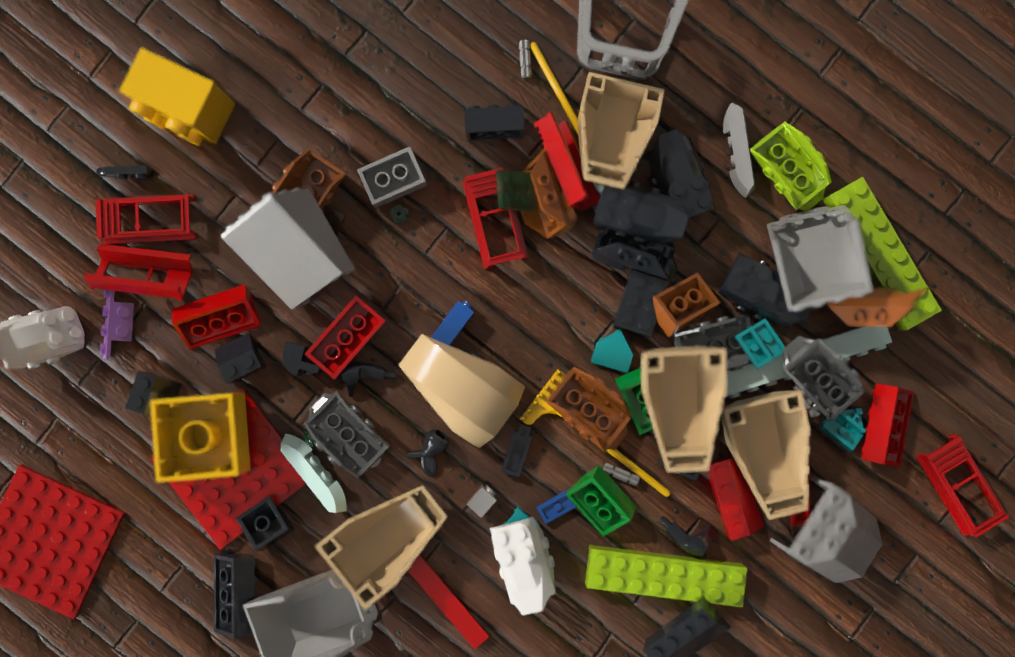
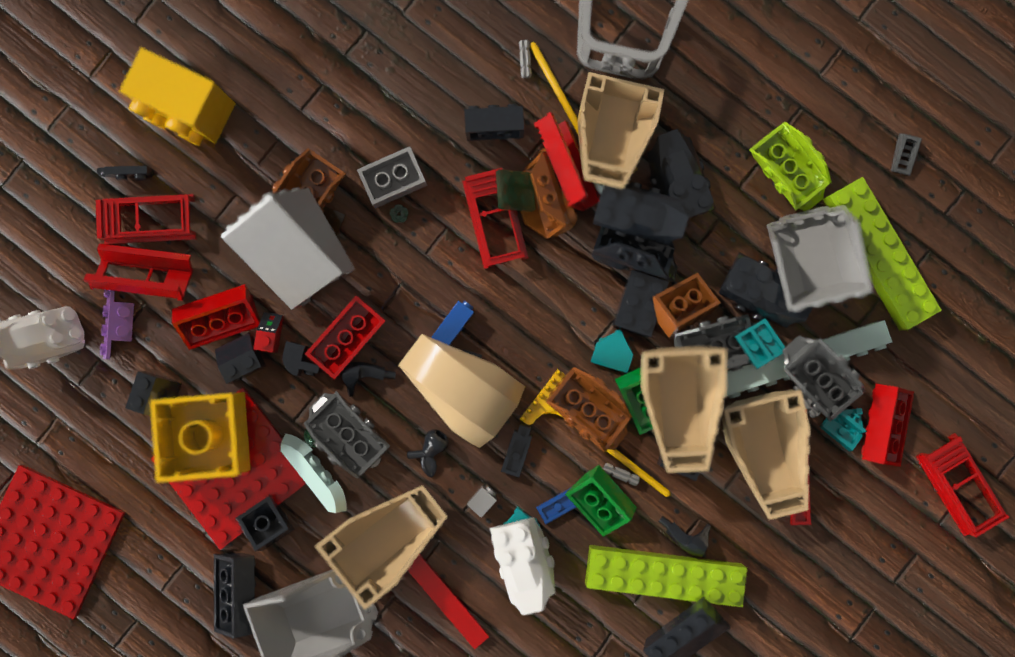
(268, 333): none -> slope
(734, 499): red slope -> none
(743, 175): light grey brick -> none
(838, 536): light grey windscreen -> none
(877, 308): dark orange slope -> none
(902, 138): none -> dark grey slope

